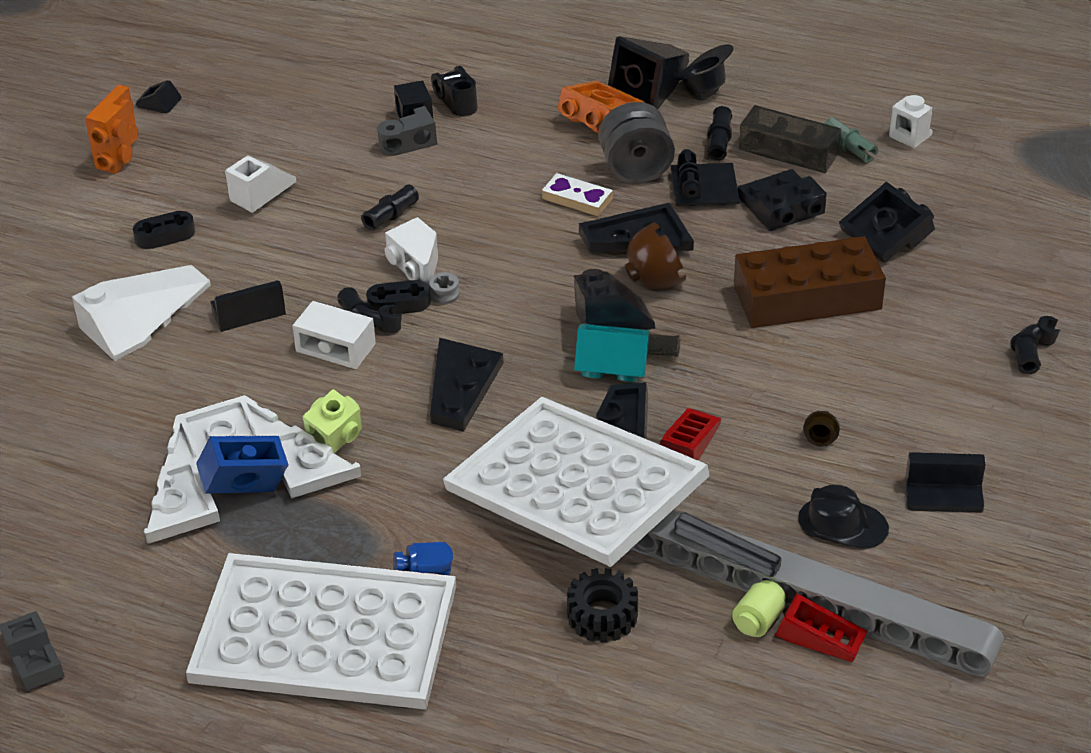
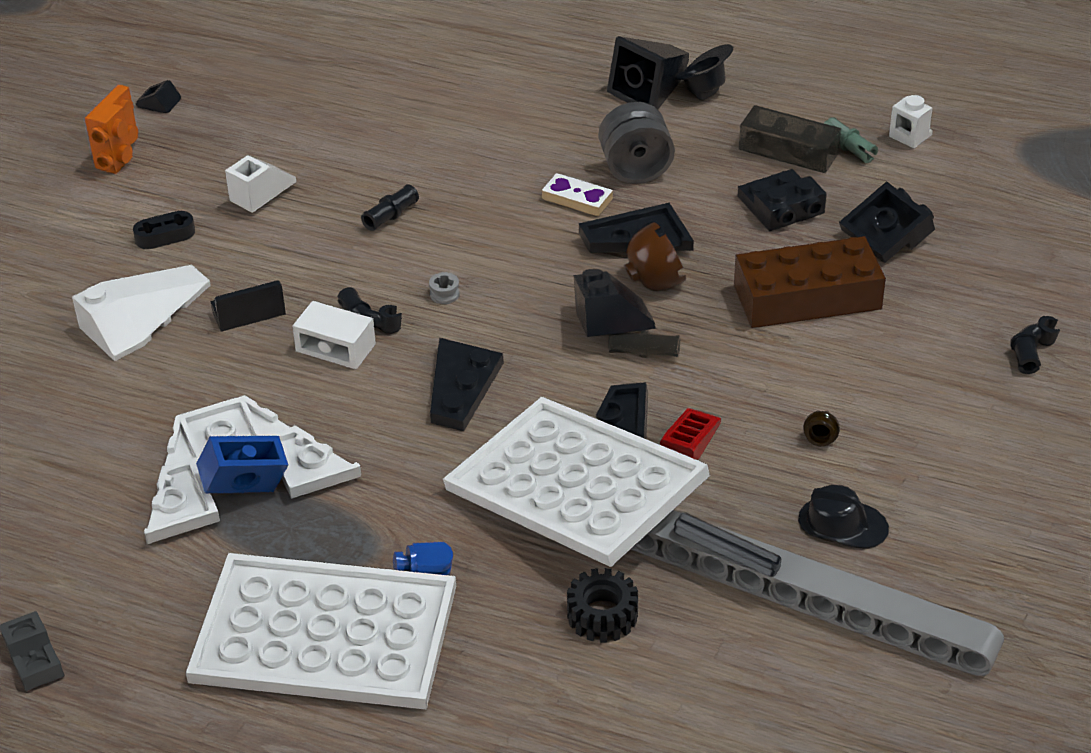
(333, 420): yellowish green brick -> none
(407, 133): dark grey leg -> none
(407, 295): black beam -> none
(411, 96): black brick -> none
(413, 249): white slope -> none
(456, 90): black piece -> none
(591, 102): orange plate -> none
(611, 352): teal brick -> none
(703, 183): black hinge -> none
(719, 133): black pin -> none
(759, 608): yellowish green brick -> none
(798, 629): red slope -> none
(945, 482): black panel -> none

